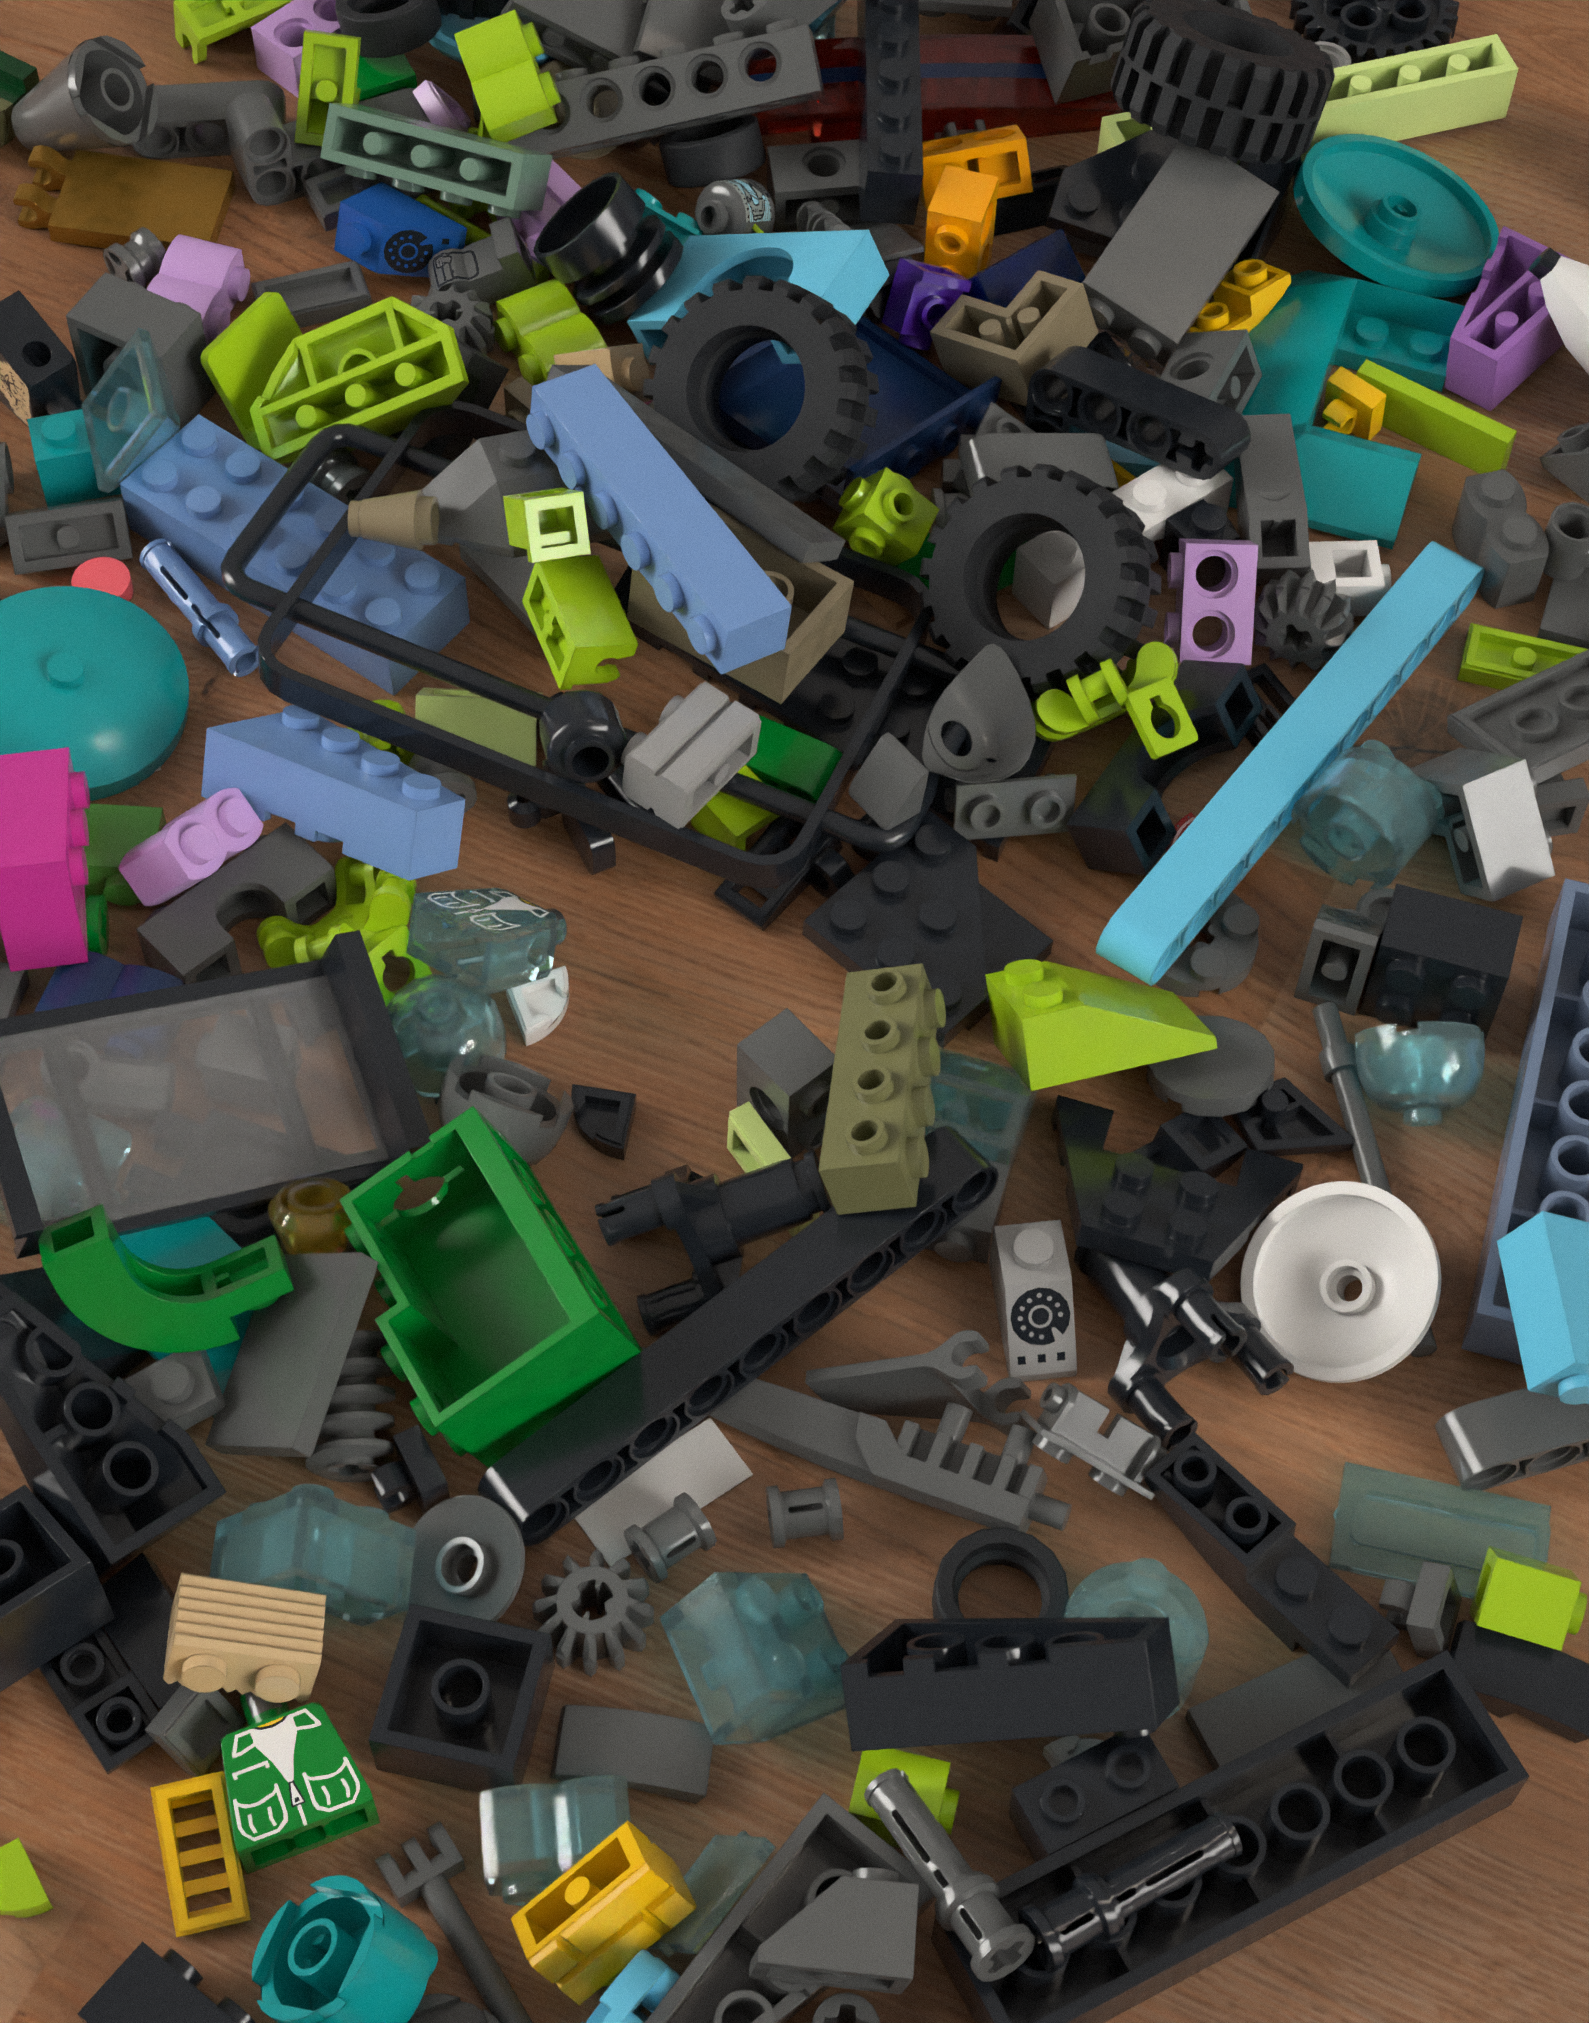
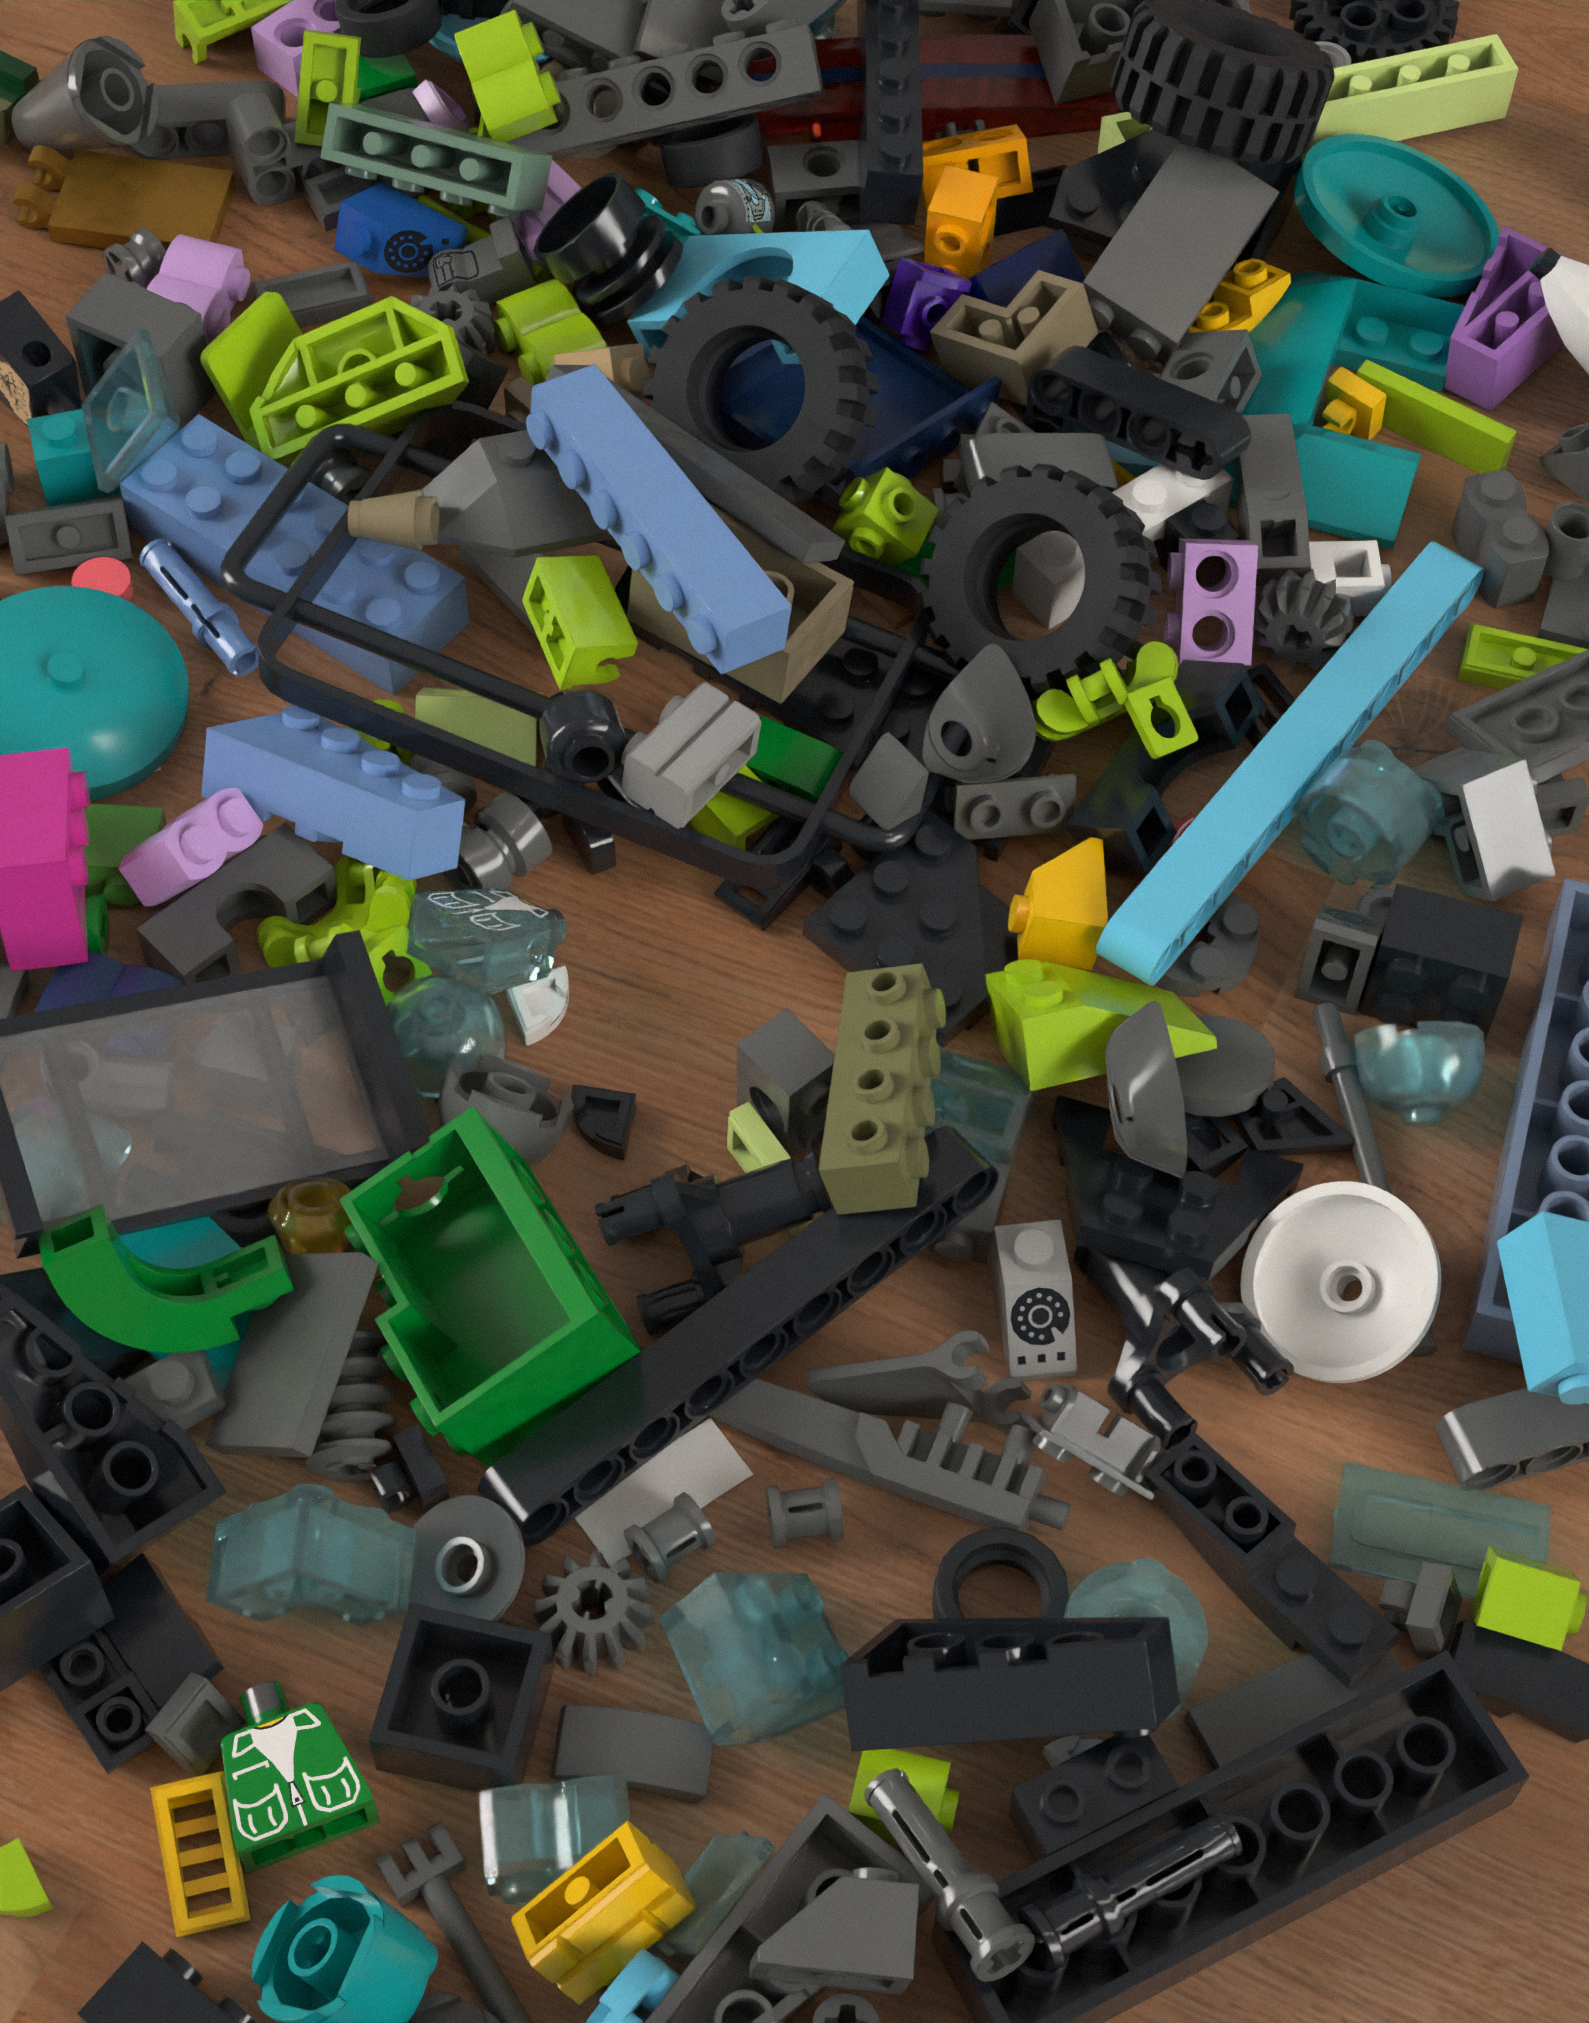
(244, 1638): tan brick -> none
(501, 844): none -> dark grey wheel
(548, 523): lime brick -> none
(1063, 908): none -> yellow slope
(1148, 1090): none -> dark grey piece

